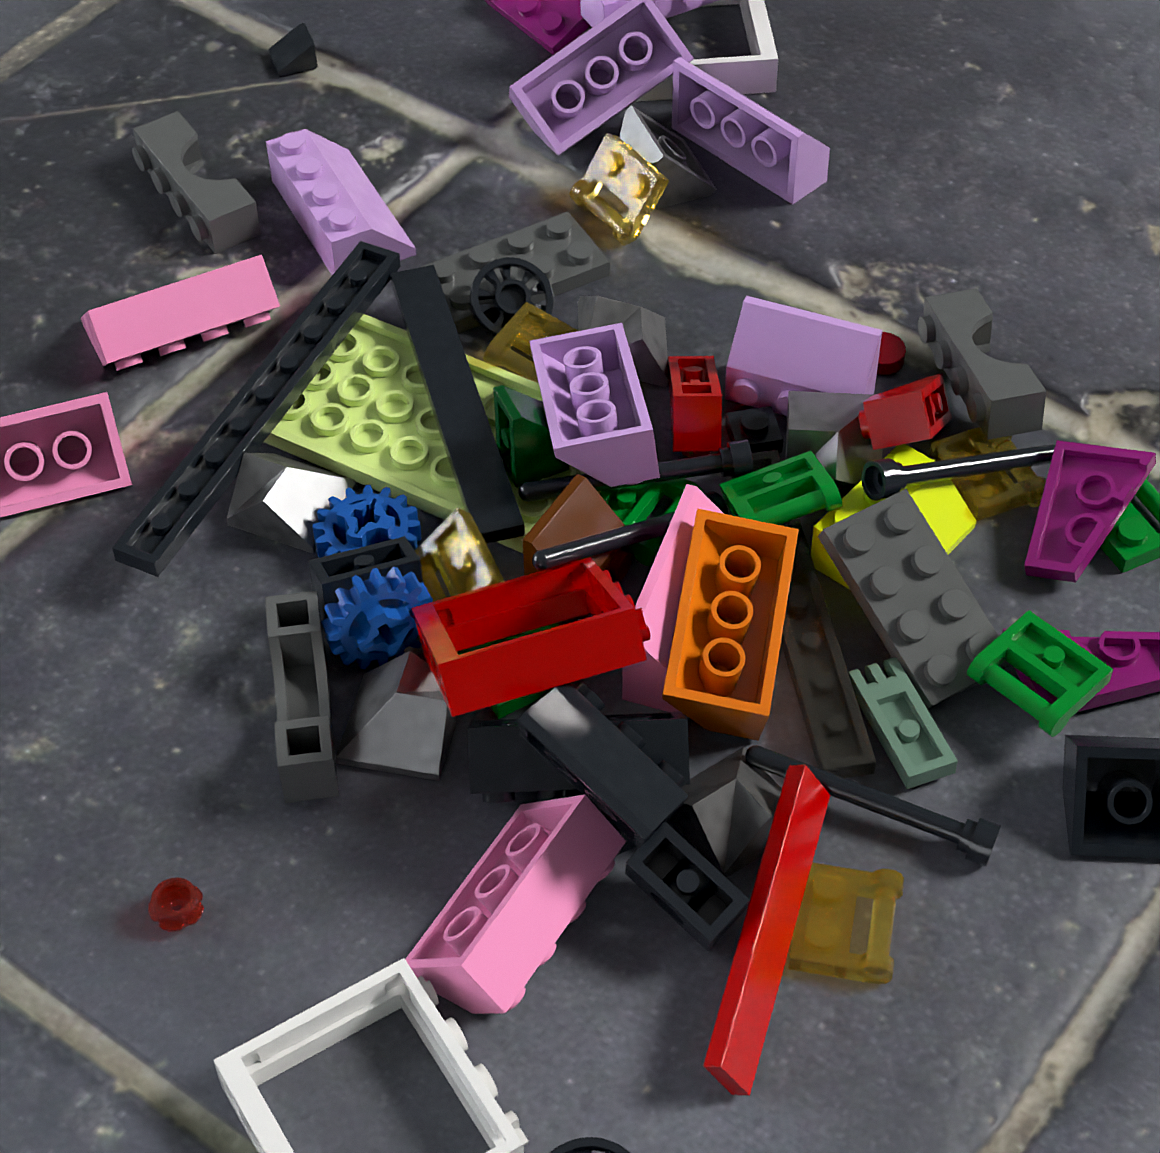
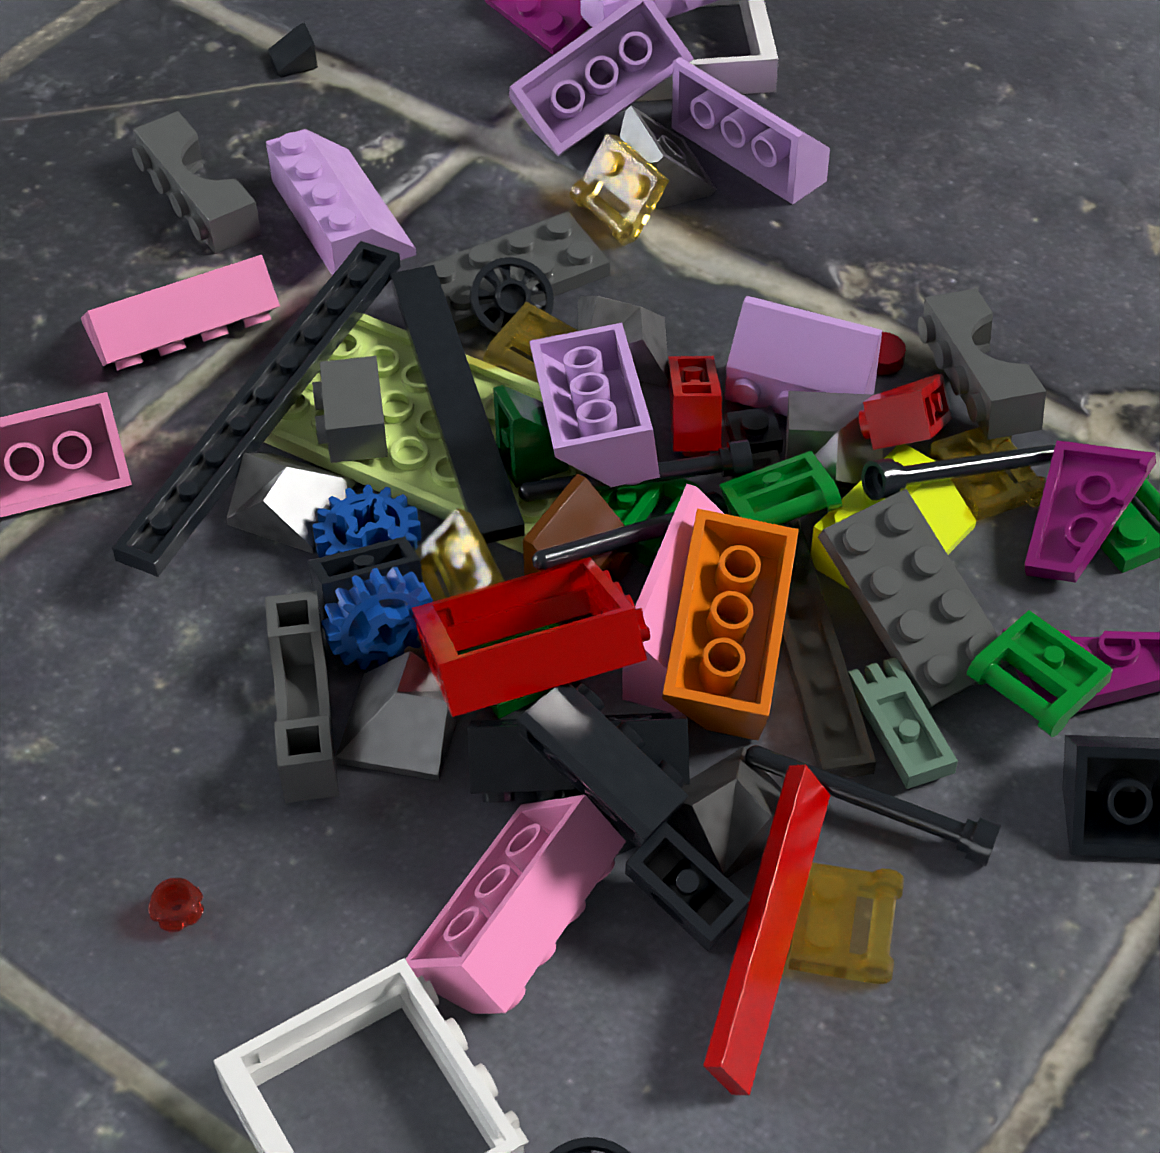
(351, 408): none -> dark grey brick

